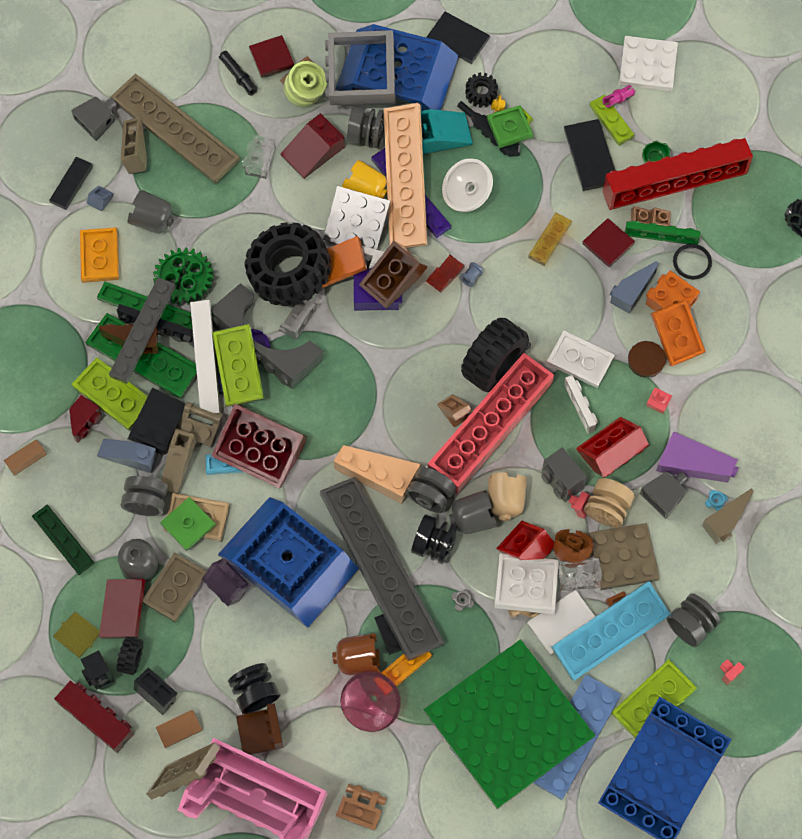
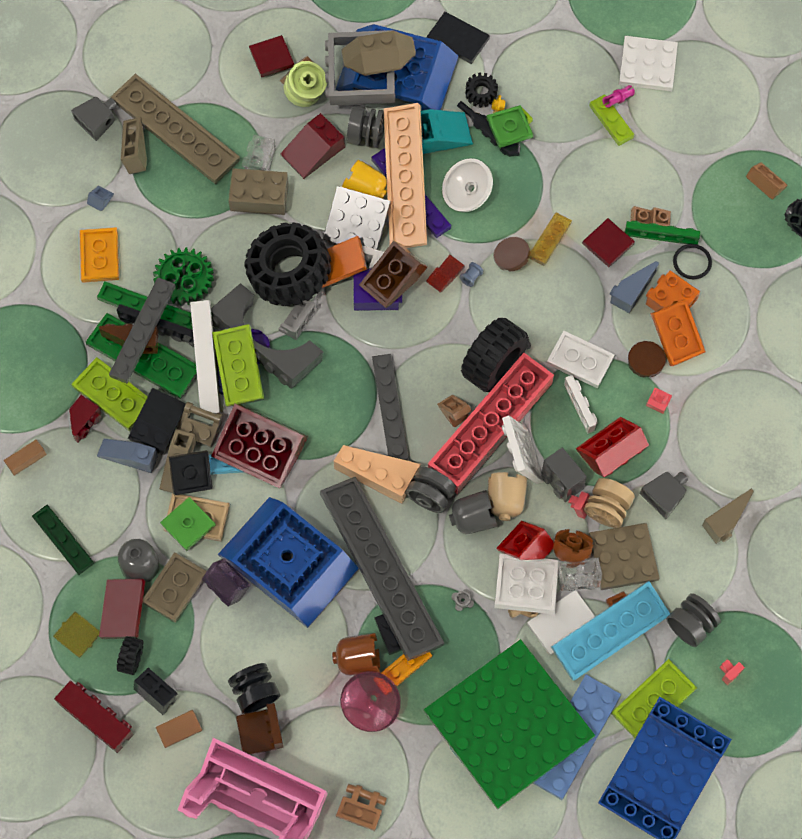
(71, 183): black tile -> none
(96, 671): black brick -> none
(144, 496): dark grey wheel -> none
(151, 213): dark grey cylinder -> none
(183, 771): dark tan plate -> none
(190, 472): none -> black tile
(242, 78): black pin -> none
(258, 191): none -> dark tan brick
(378, 53): none -> dark tan wedge
(390, 406): none -> dark grey plate
(434, 539): black wheel -> none
(512, 254): none -> reddish brown tile
(522, 449): none -> white plate
(589, 153): black tile -> none
(655, 151): green hair -> none
(677, 173): red brick -> none
(696, 460): medium lavender slope -> none
(716, 495): medium azure plate -> none
(766, 180): none -> medium nougat slope

